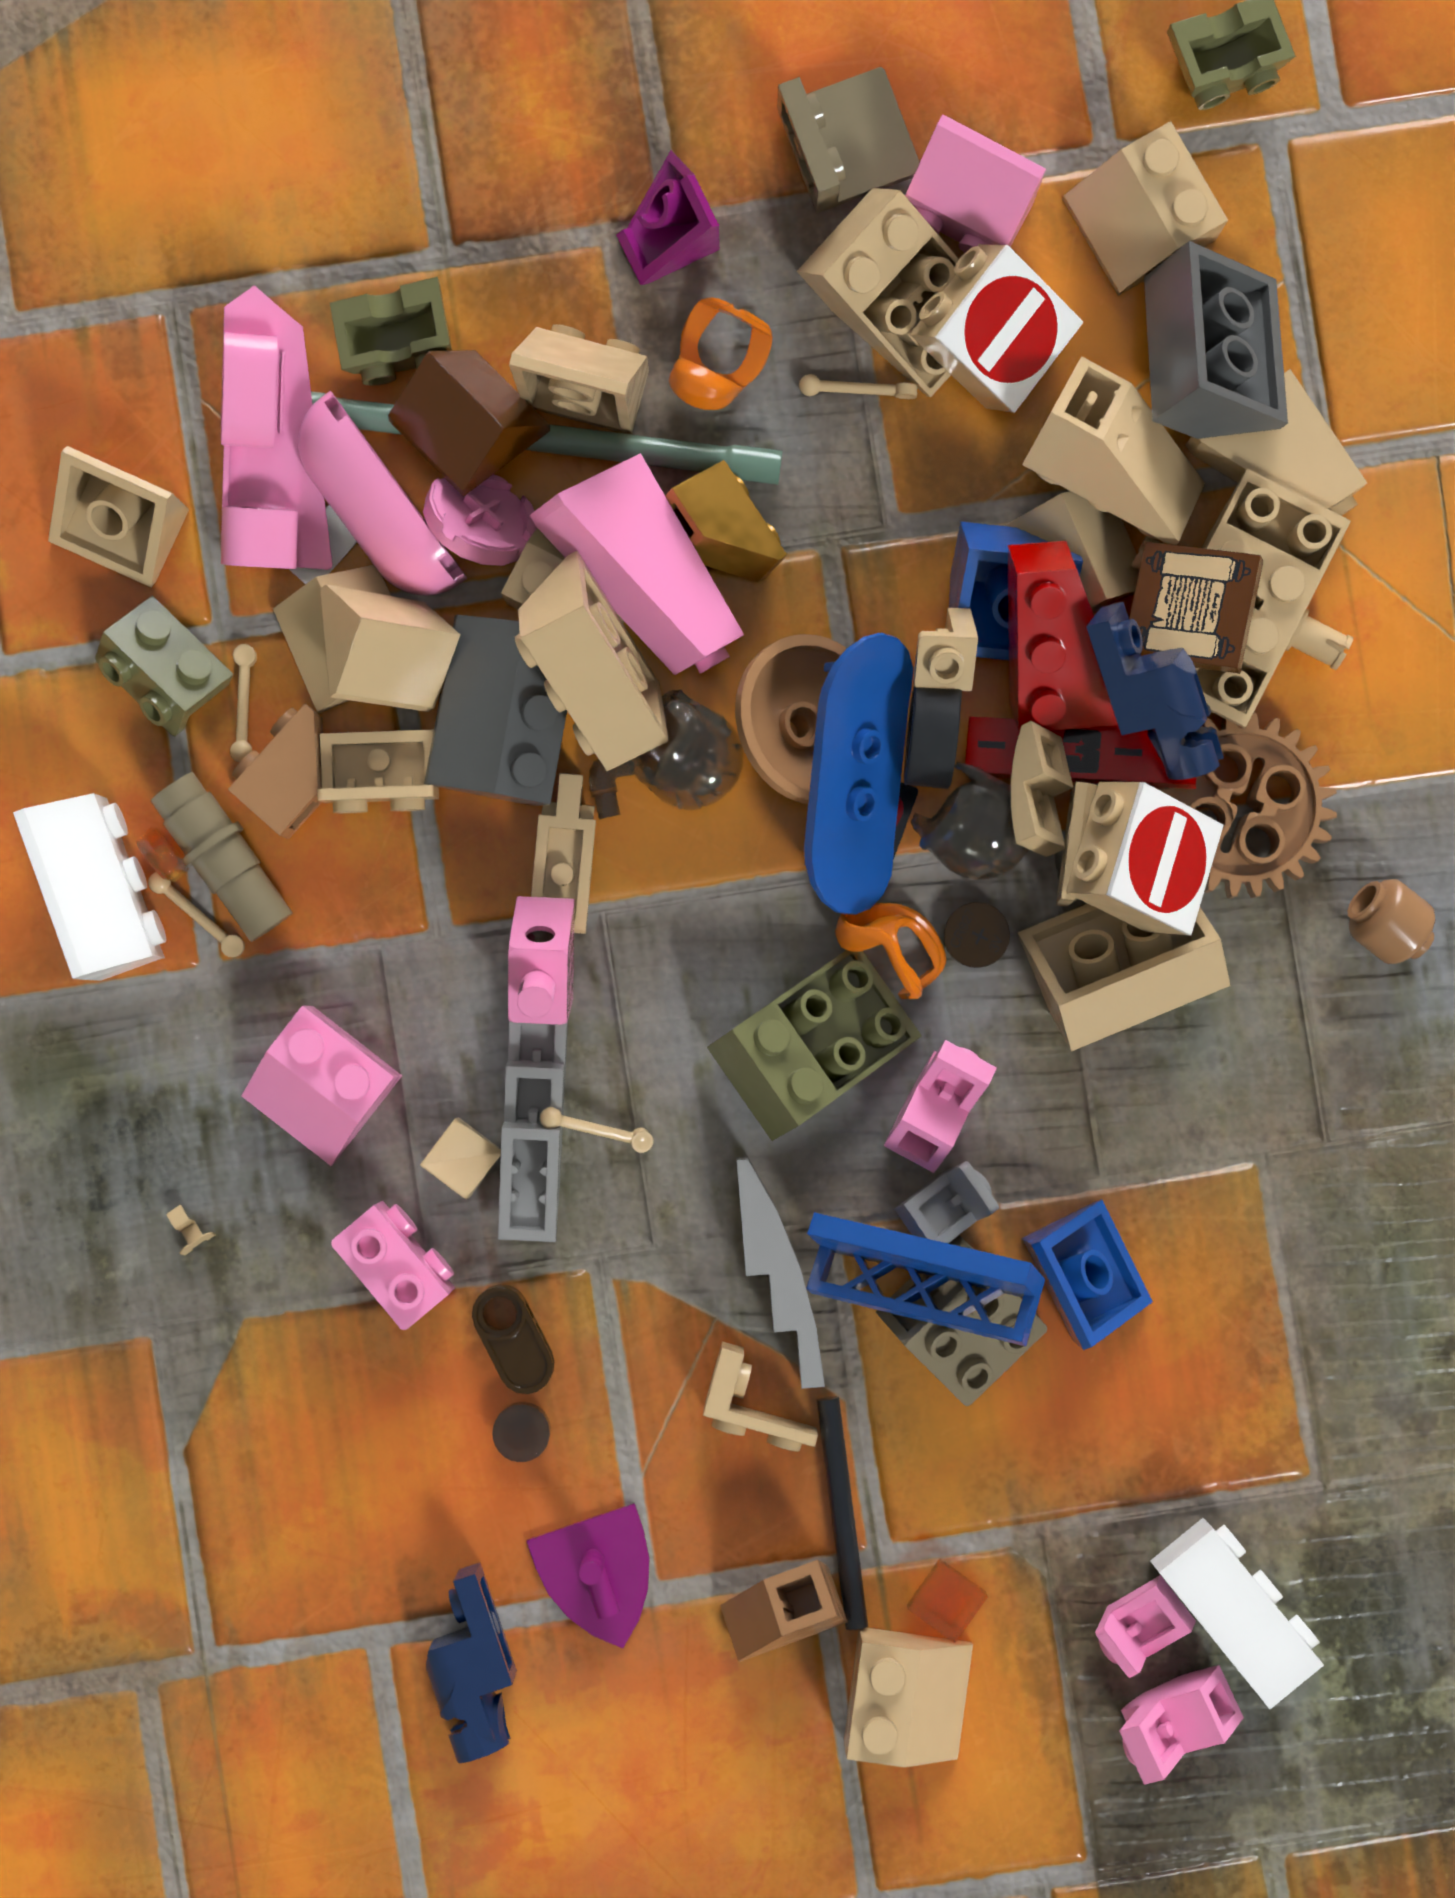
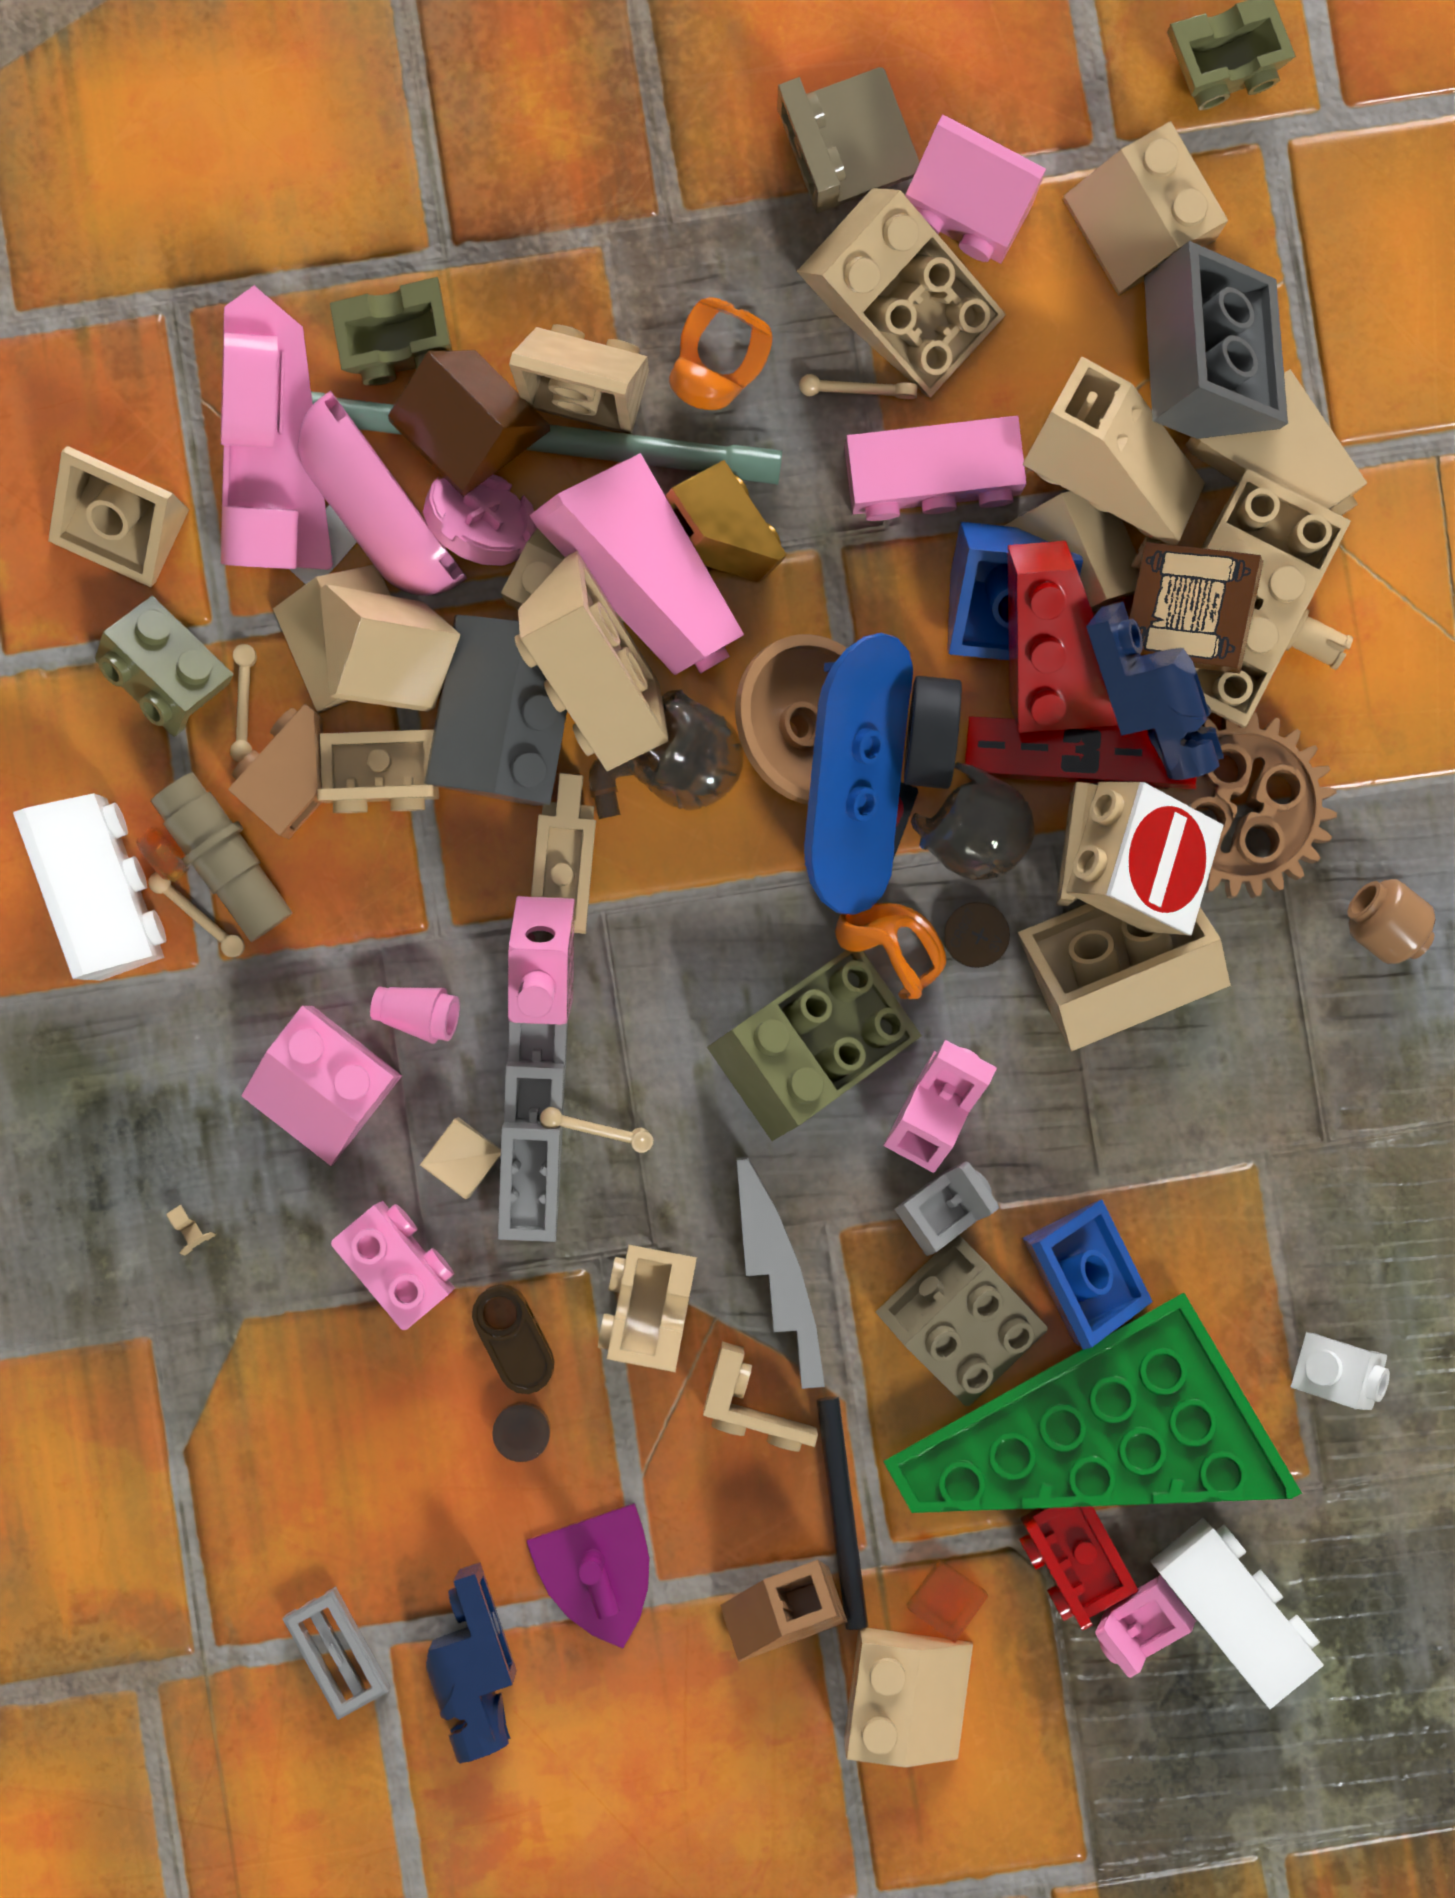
(356, 1642): none -> light grey tile
(417, 1011): none -> bright pink cone
(650, 1308): none -> tan cylinder
(670, 224): magenta slope -> none
(928, 1257): blue fence -> none
(935, 467): none -> bright pink brick
(947, 655): tan bracket -> none
(996, 326): piece -> none
(1037, 777): tan slope -> none
(1079, 1559): none -> red bracket
(1113, 1425): none -> green wing
(1178, 1719): bright pink brick -> none
(1341, 1372): none -> white bracket

